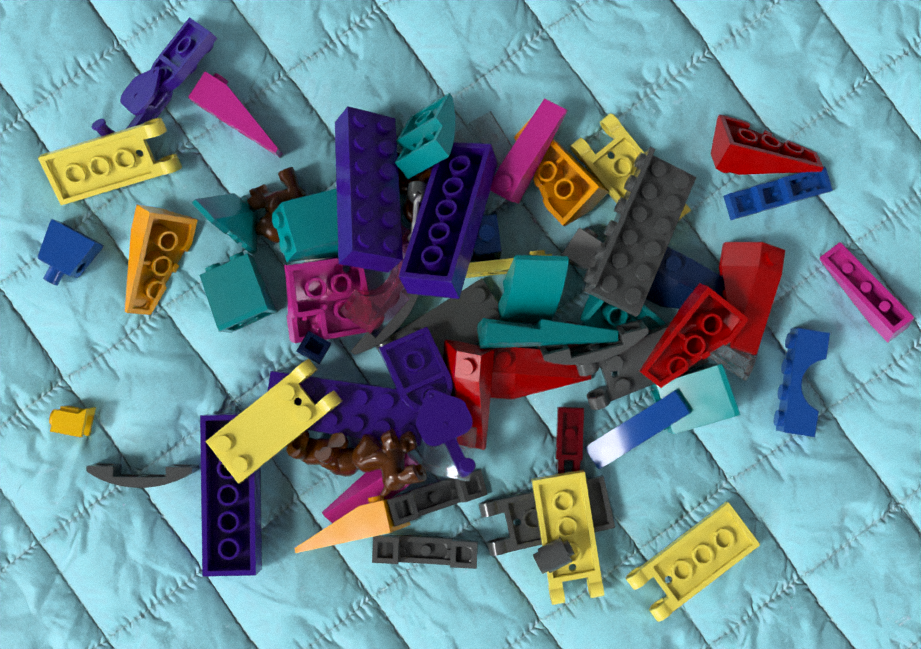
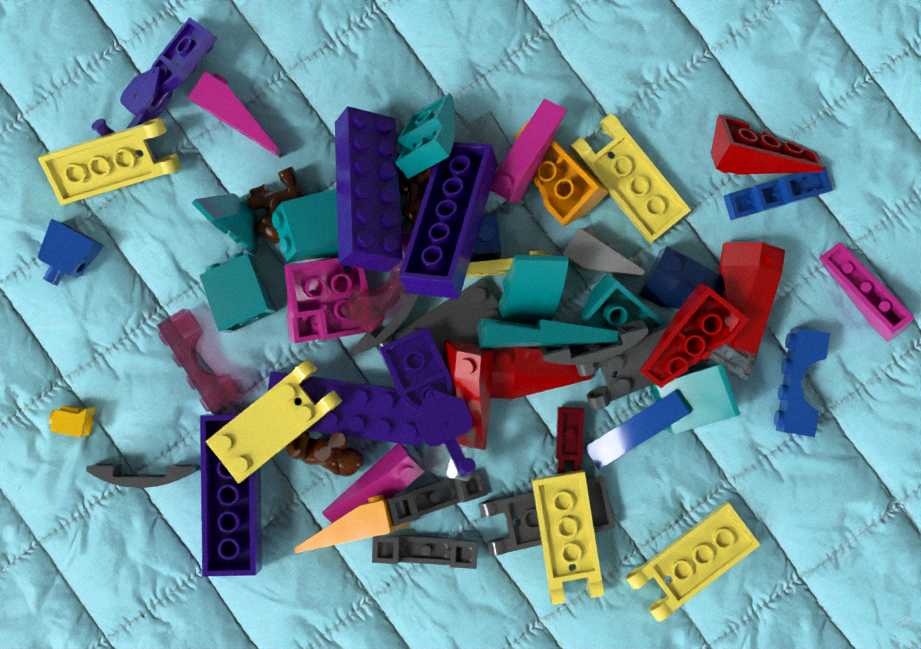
(154, 253): light orange wedge -> none
(182, 334): none -> clear pink arch
(314, 347): dark blue slope -> none
(390, 459): reddish brown animal -> none
(415, 194): dark grey hinge -> none
(553, 555): dark grey brick -> none
(639, 233): dark grey bracket -> none

